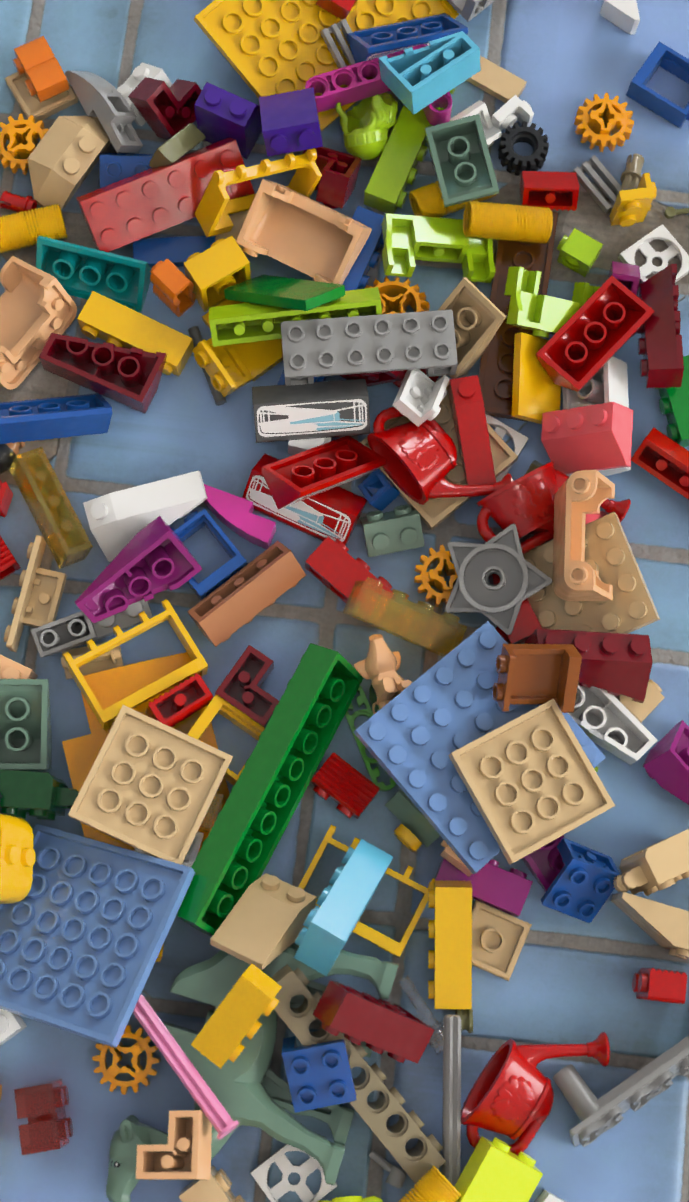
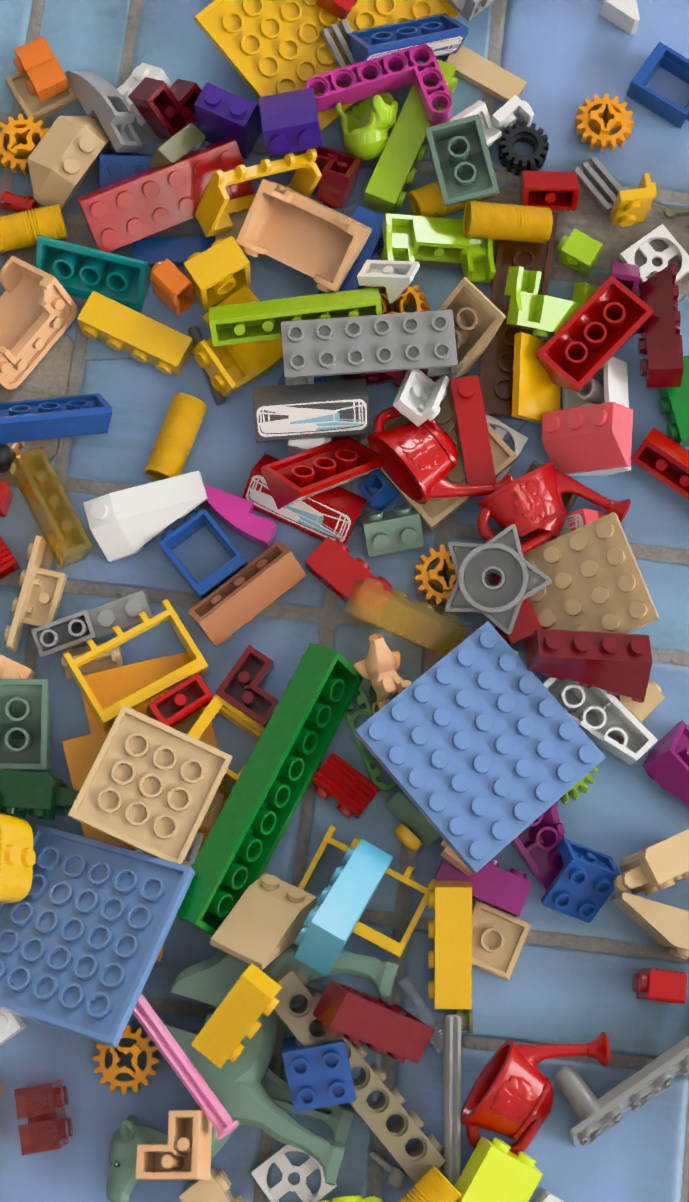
(110, 370): dark red wedge -> none
(143, 568): magenta wedge -> none
(179, 431): none -> yellow piece
(285, 292): green tile -> none
(389, 274): none -> white slope
(430, 71): medium azure wedge -> none
(531, 781): tan plate -> none
(537, 675): dark orange panel -> none
(574, 499): light nougat windscreen -> none
(632, 175): dark tan axle -> none

